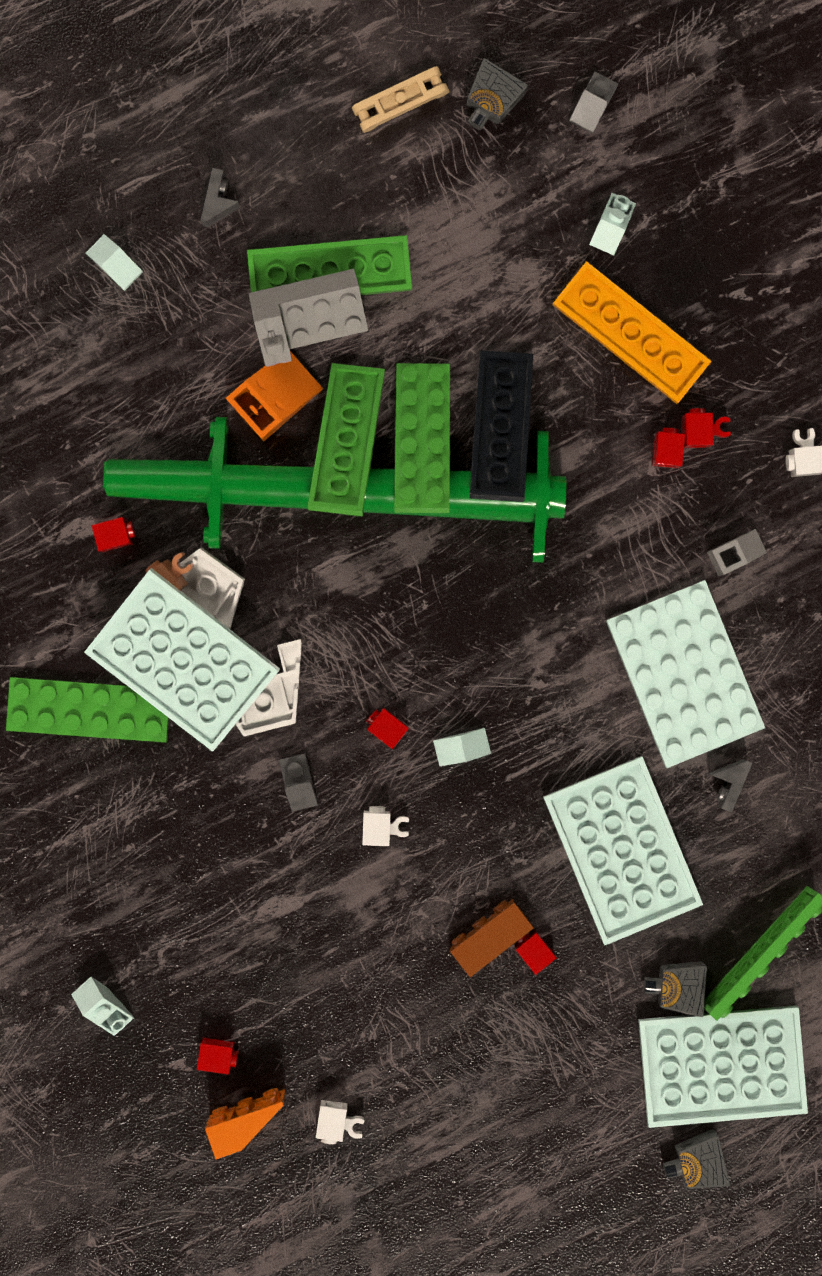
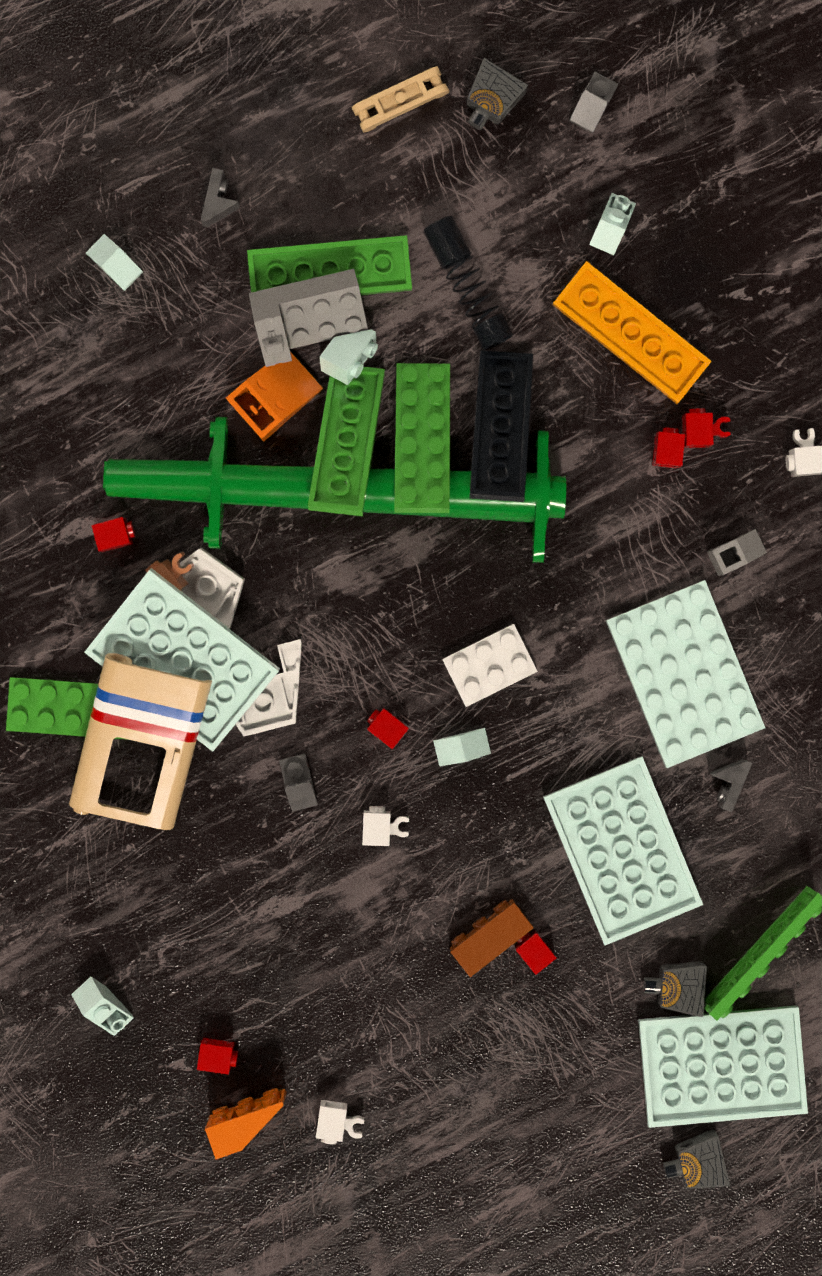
(147, 709): none -> tan piece
(347, 354): none -> light aqua slope
(452, 250): none -> black piece
(489, 665): none -> white plate

